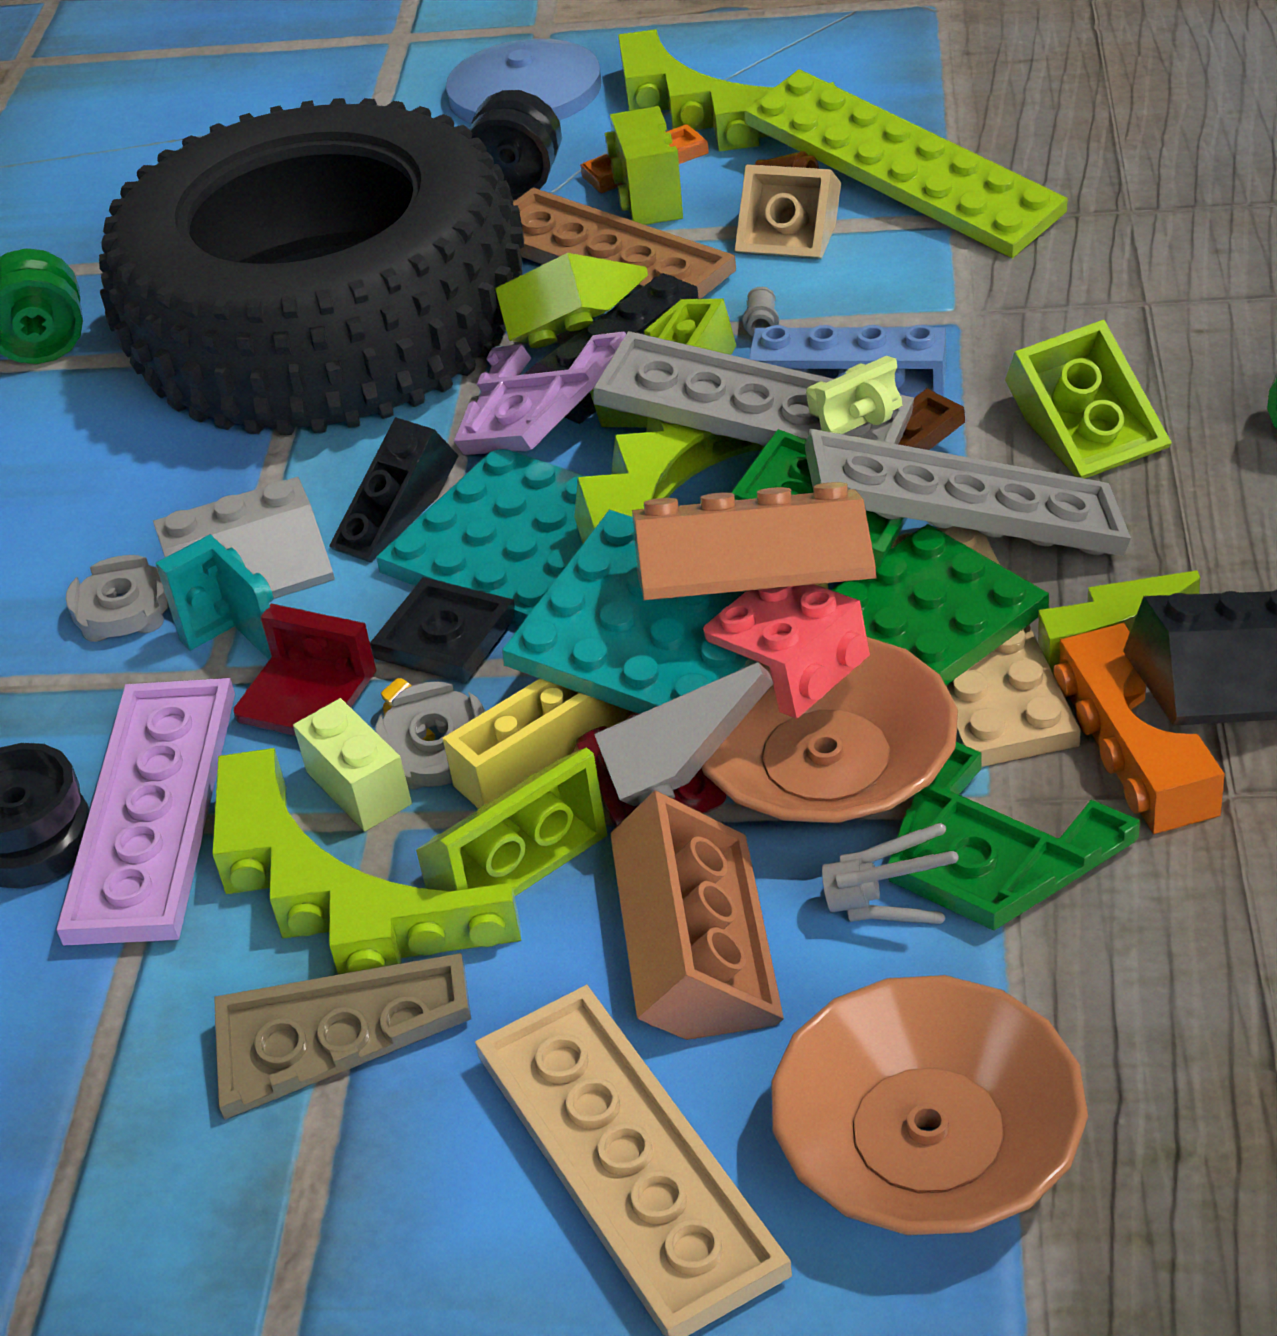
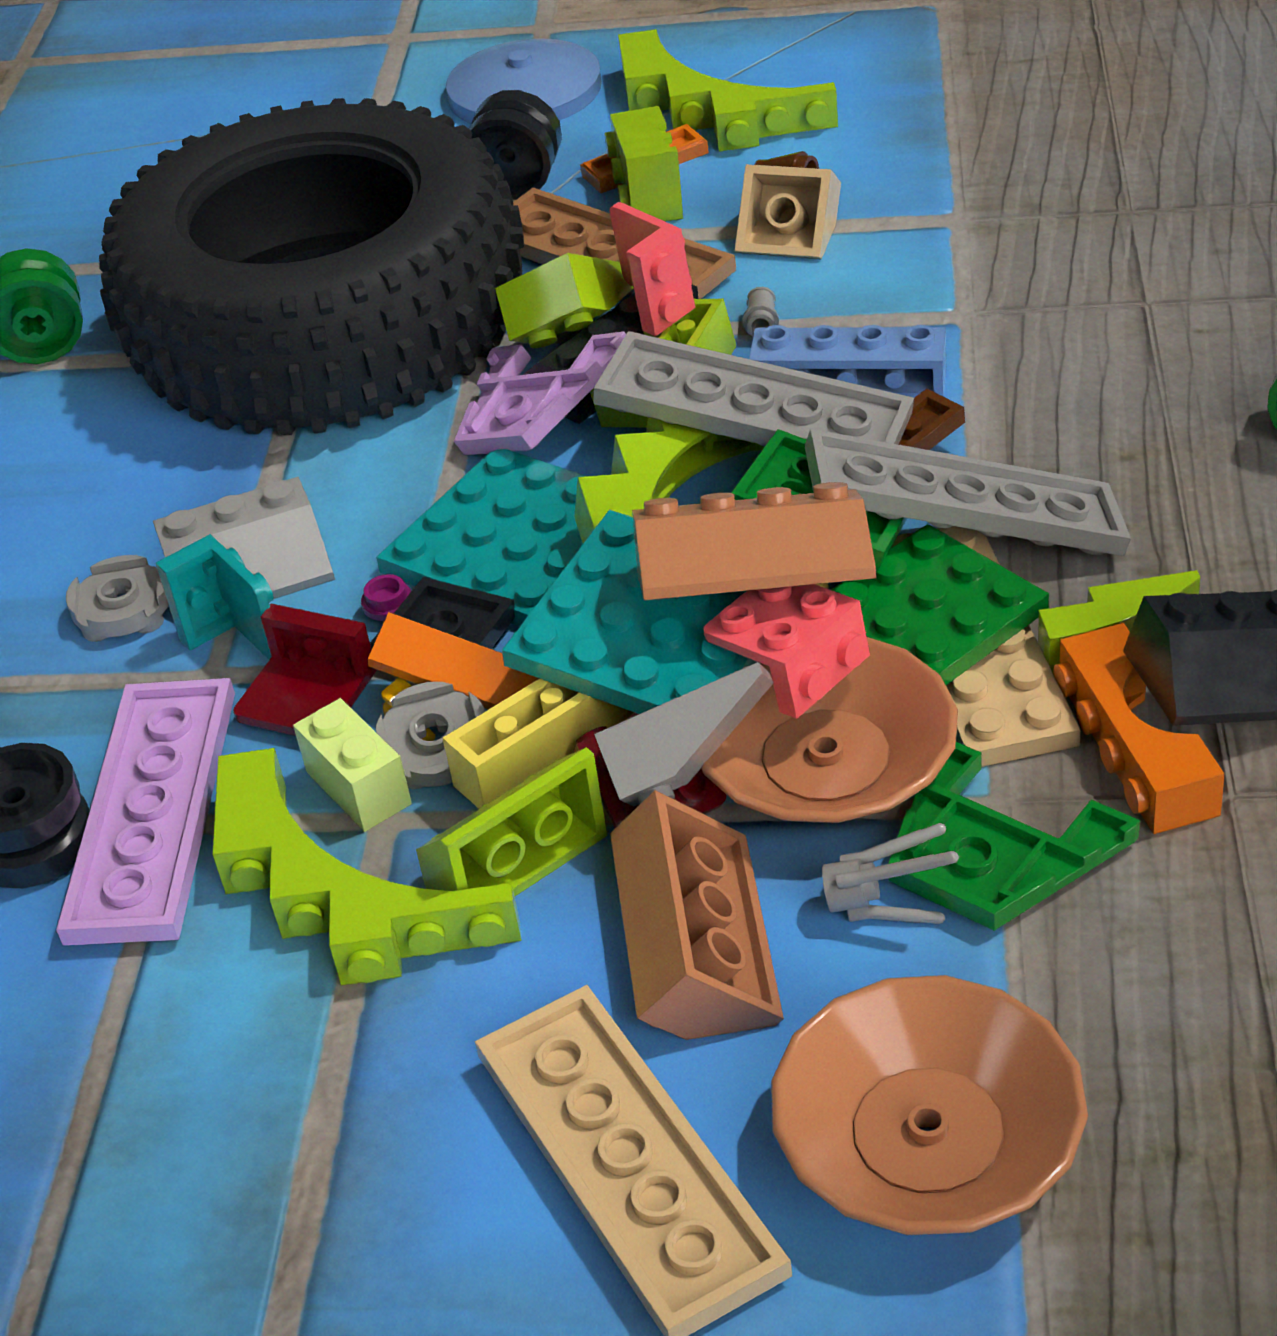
(319, 1027): dark tan wing -> none
(383, 595): none -> magenta plate
(395, 490): black slope -> none
(430, 655): none -> orange tile
(655, 265): none -> coral bracket
(856, 397): yellowish green hips -> none
(907, 163): lime plate -> none
(1085, 401): lime slope -> none

